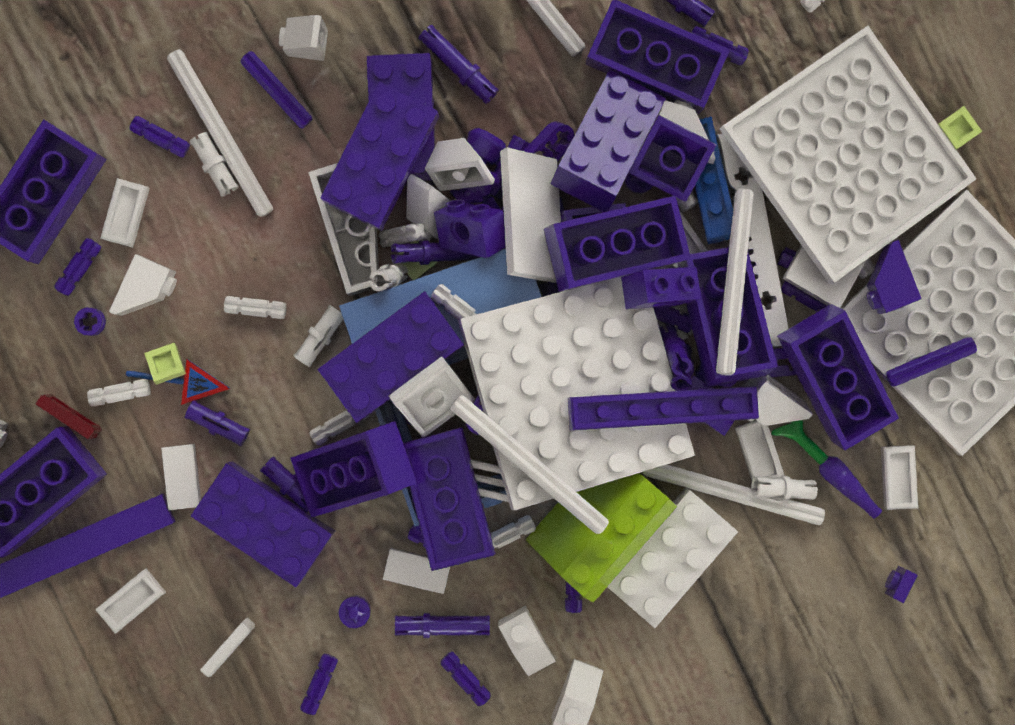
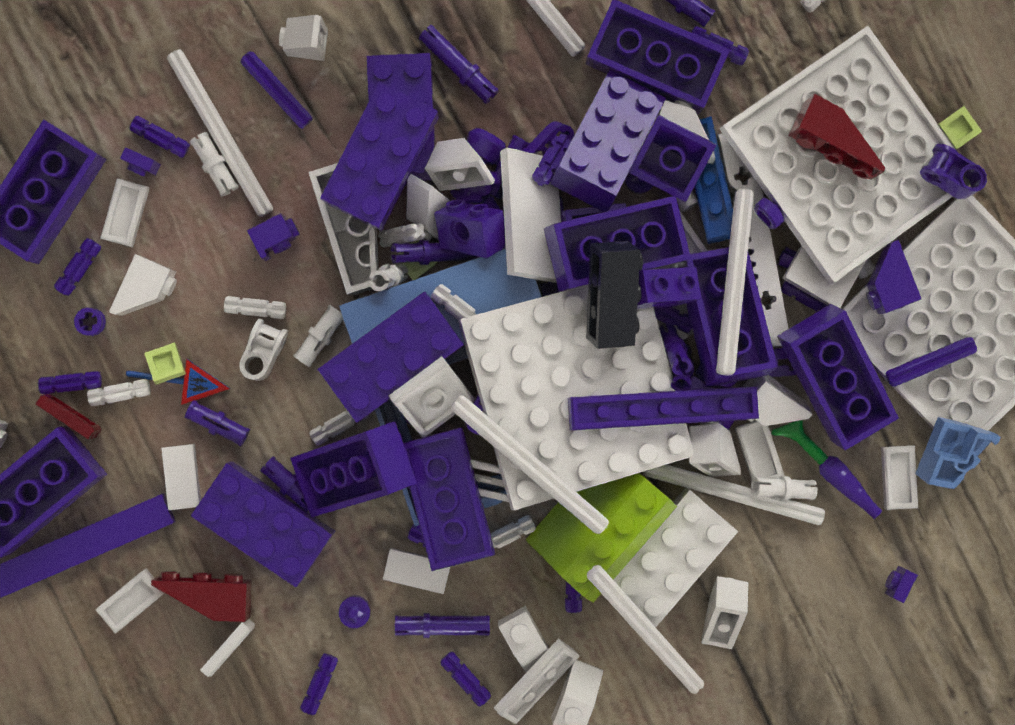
(69, 382): none -> dark purple axle
(139, 163): none -> dark purple plate
(213, 597): none -> dark red slope
(262, 348): none -> white piece
(273, 235): none -> dark purple brick
(536, 681): none -> white tile
(551, 160): none -> dark purple axle
(613, 294): none -> black brick
(645, 628): none -> white axle
(713, 450): none -> white slope
(725, 612): none -> white slope
(769, 213): none -> dark purple tile
(831, 132): none -> dark red slope
(947, 172): none -> dark purple piece
(952, 452): none -> medium blue slope

